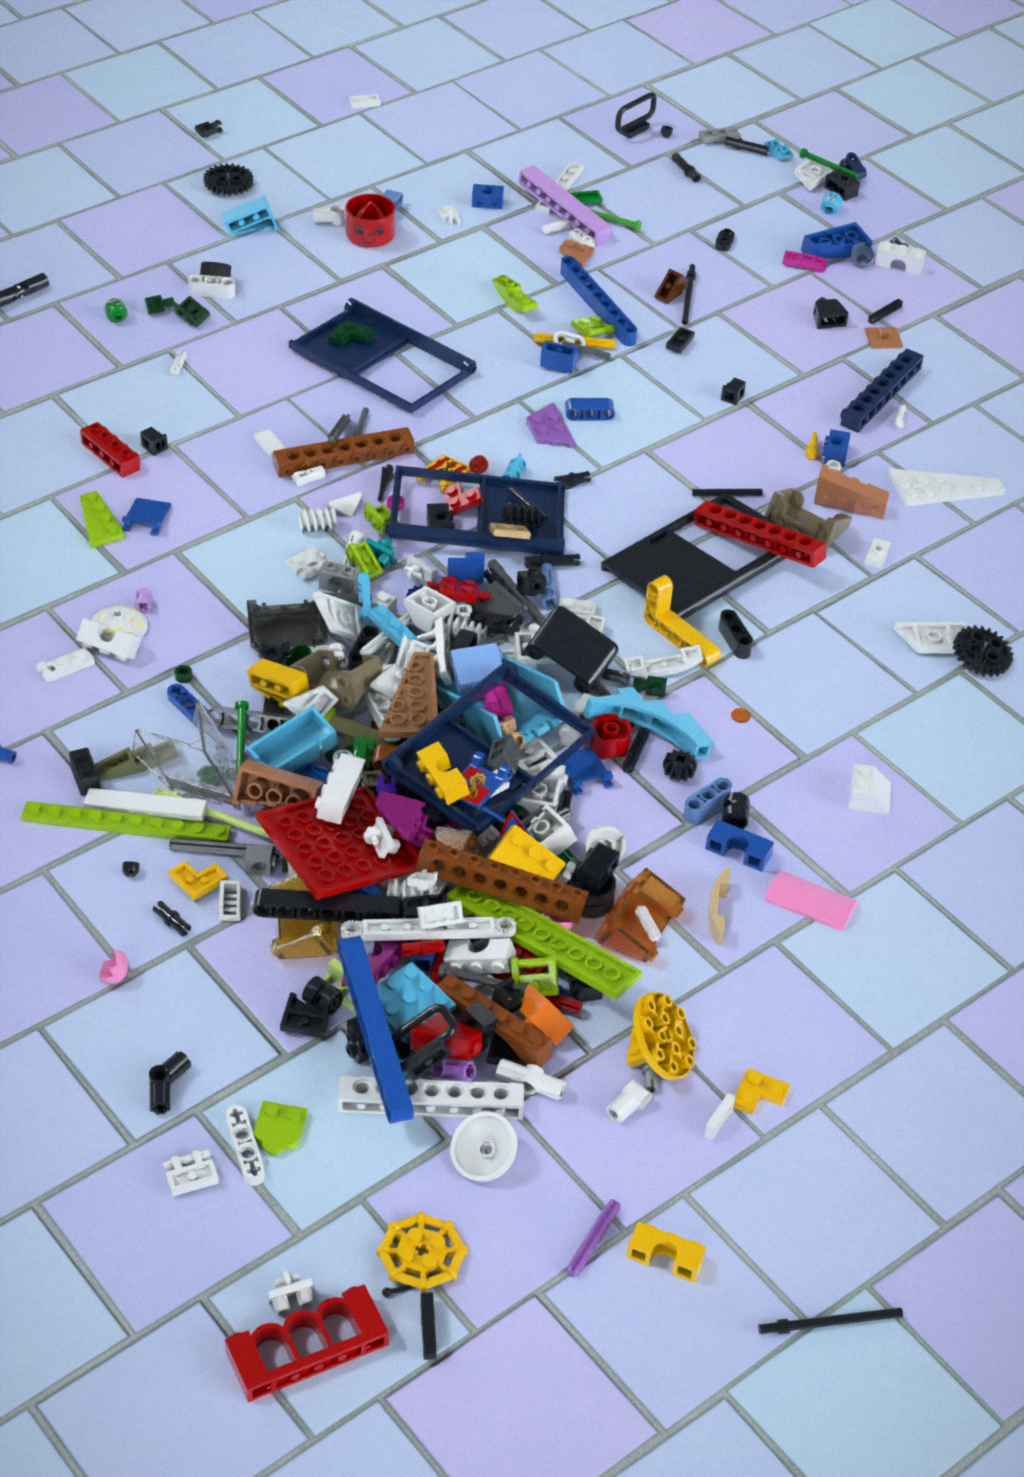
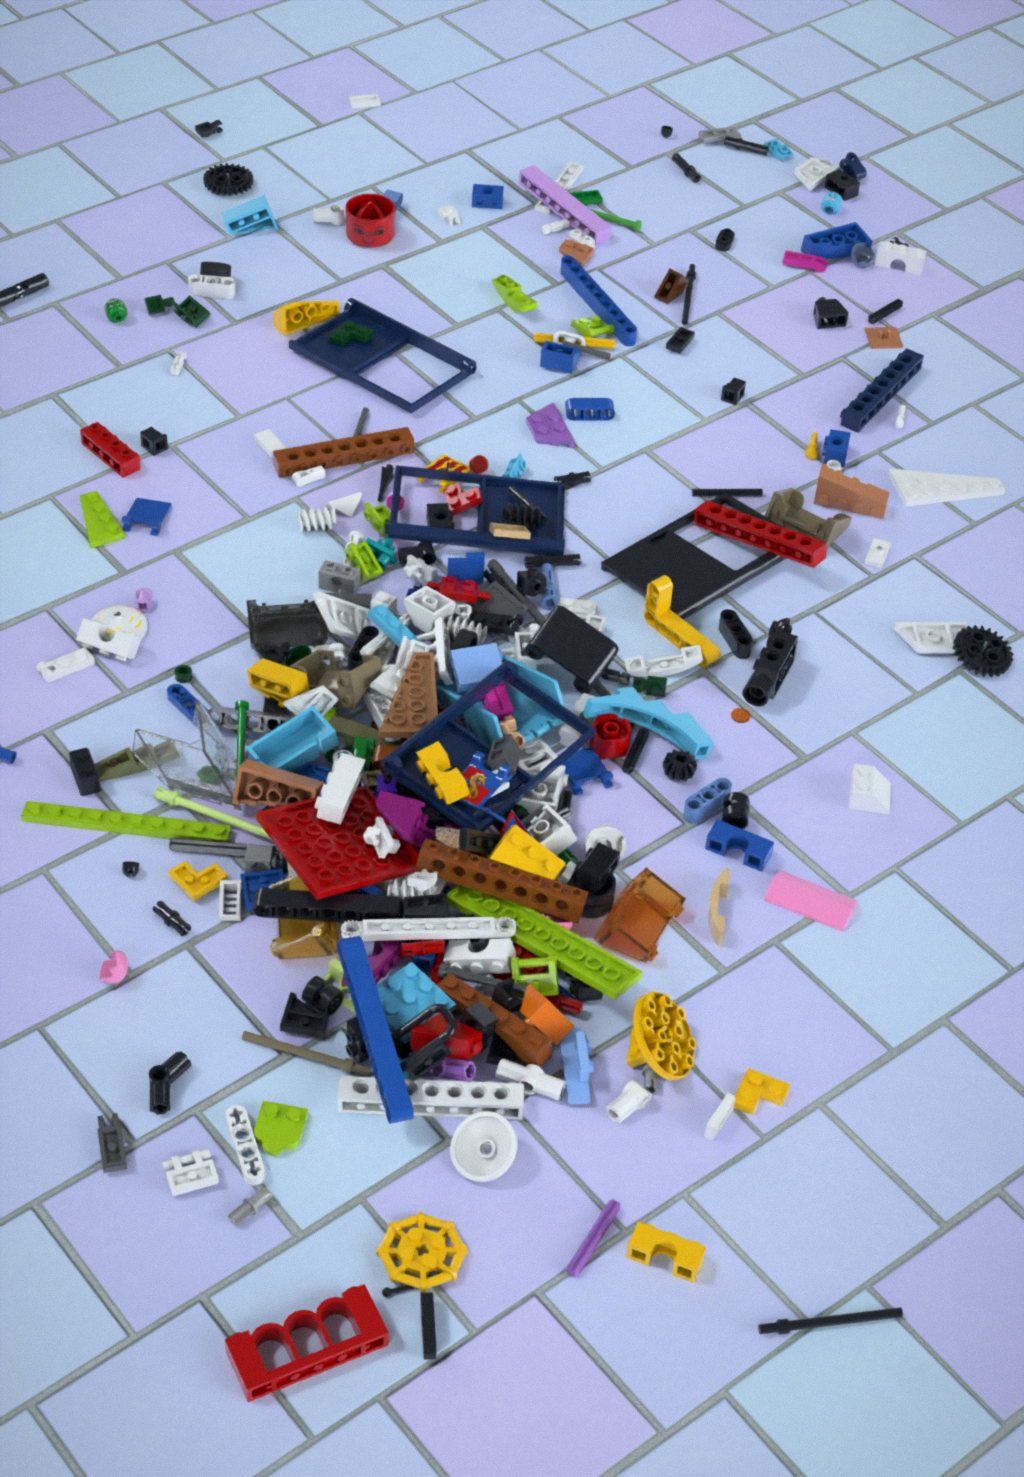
(111, 1145): none -> dark grey hinge
(146, 804): white tile -> none
(250, 1206): none -> light grey axle
(256, 880): none -> blue plate
(280, 1296): white hips -> none
(303, 315): none -> yellow wedge
(306, 562): white plate -> none
(338, 429): dark grey axle -> none
(347, 1065): none -> dark tan bar
(364, 597): medium azure hinge -> none
(423, 550): none -> black piece
(440, 914): white plate -> none
(477, 841): none -> black plate
(576, 1066): none -> light blue bracket
(638, 125): black bar -> none
(648, 923): white axle -> none
(773, 664): none -> black brick
(804, 153): green bar -> none

